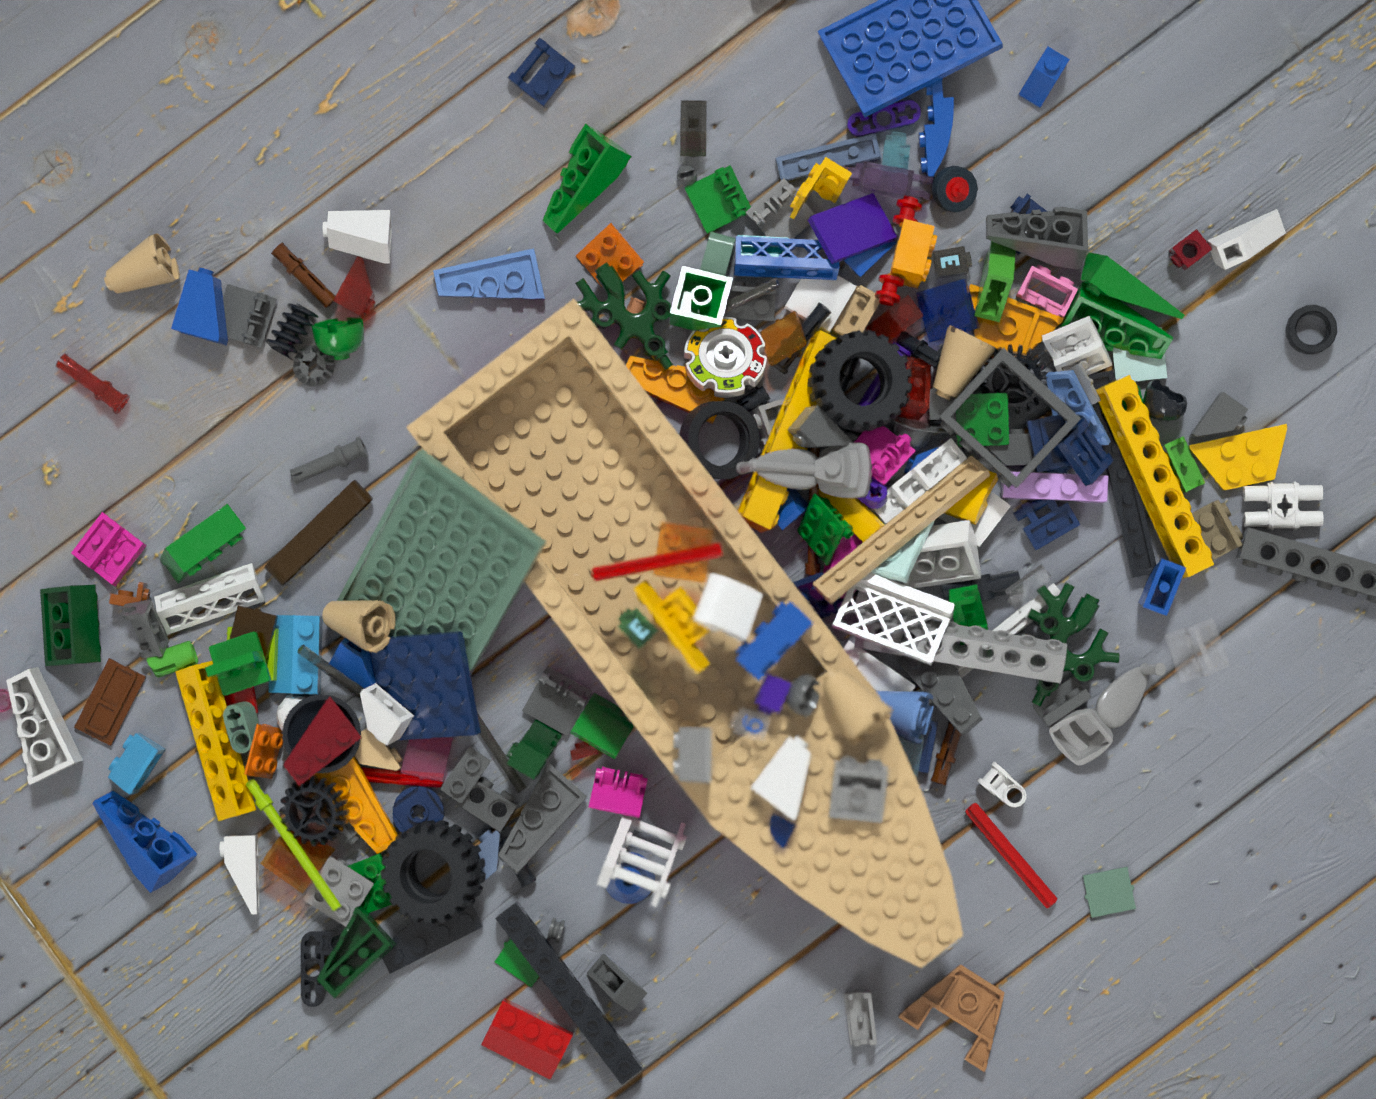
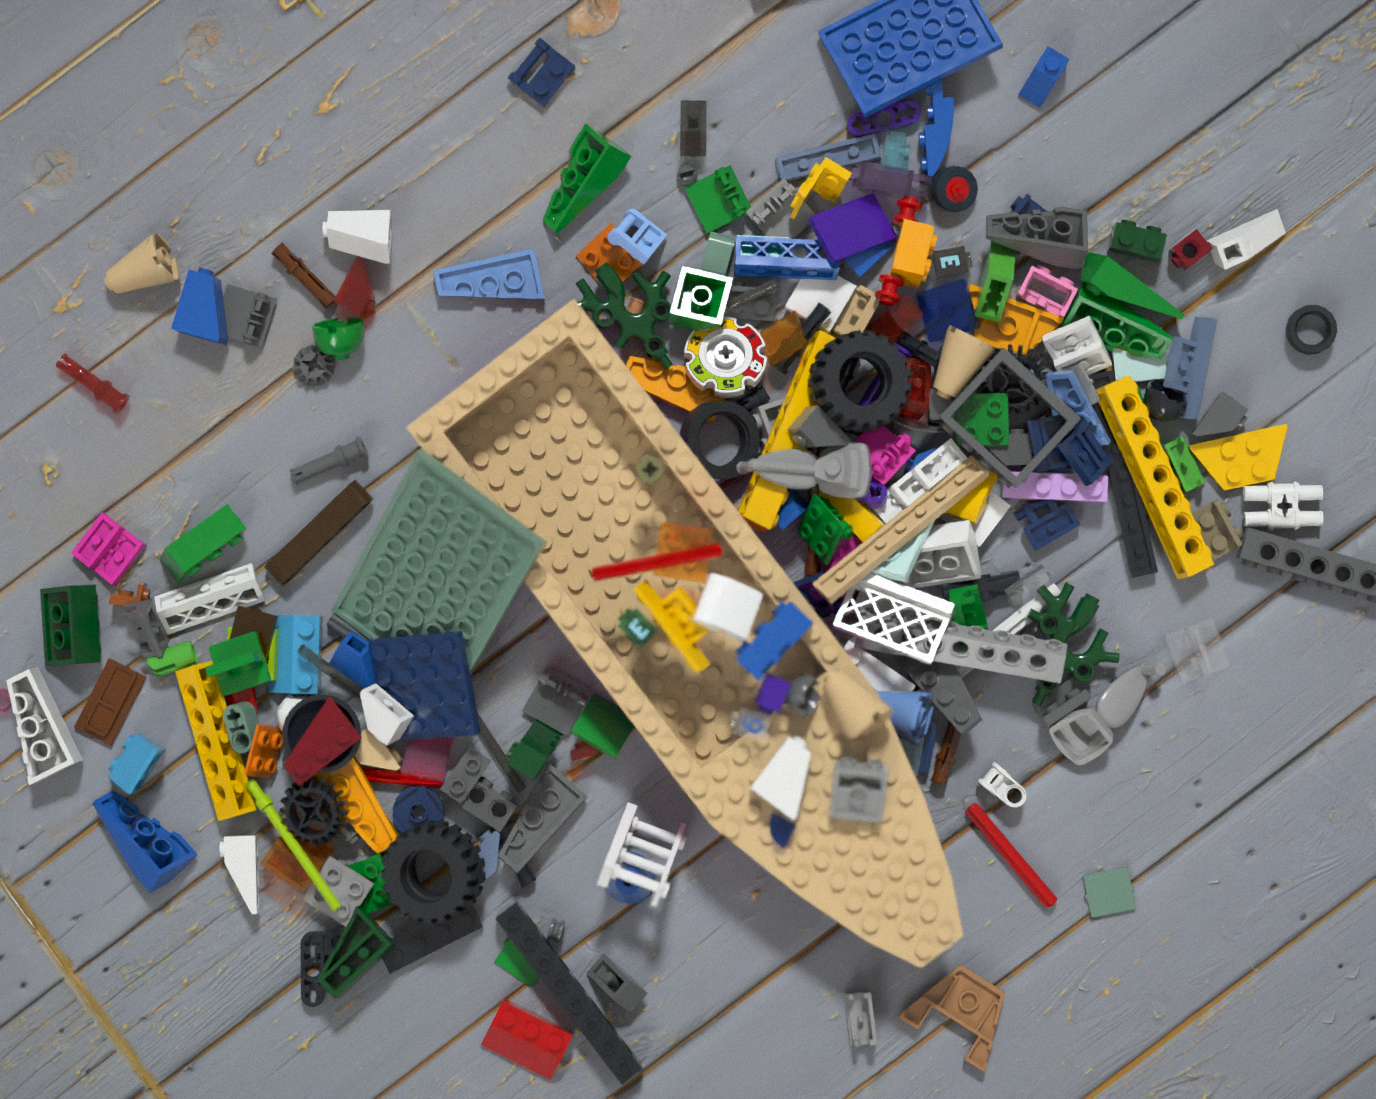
(291, 329): black piece -> none
(361, 622): tan cone -> none
(618, 794): dark pink hinge -> none
(645, 239): none -> light blue plate
(650, 469): none -> olive wheel
(694, 754): light grey slope -> none
(1137, 241): none -> dark green brick
(1162, 586): blue slope -> none
(1189, 364): none -> sand blue bracket

